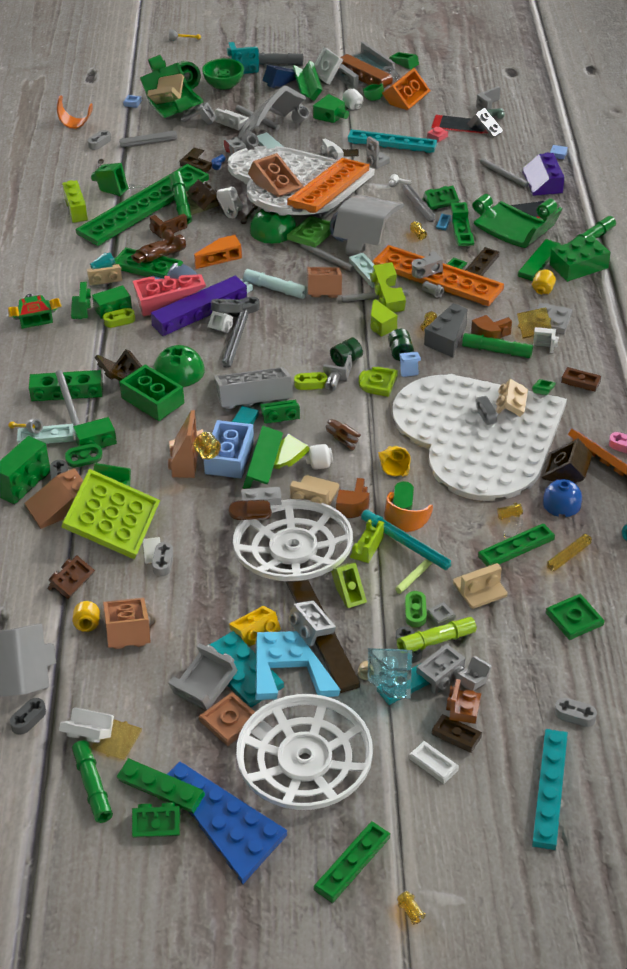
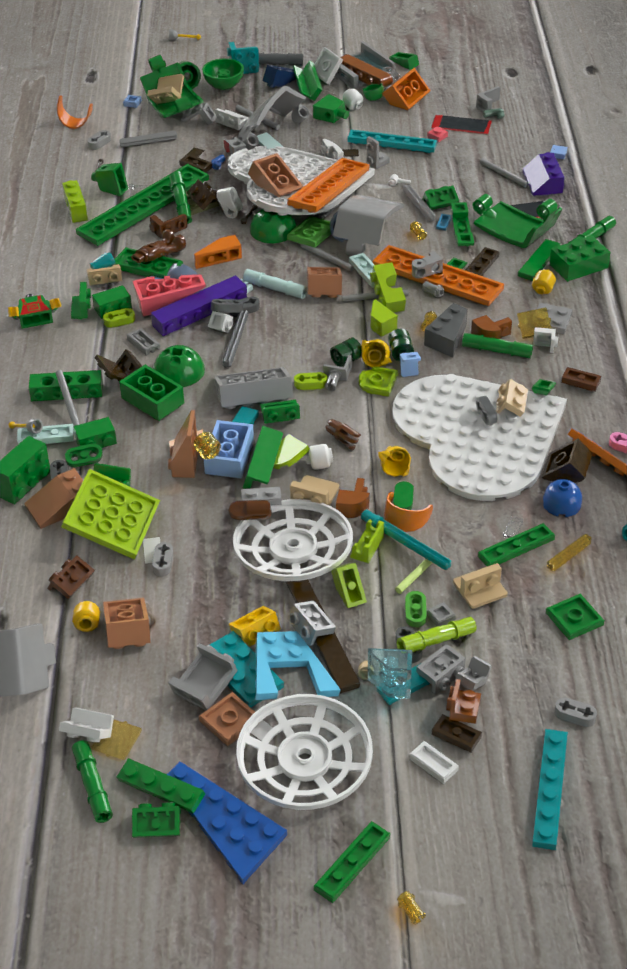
(28, 716): dark grey beam -> none
(140, 342): none -> light grey tile
(375, 353): none -> yellow hat
(487, 121): light grey bracket -> none
(508, 511): clear yellow pin -> none

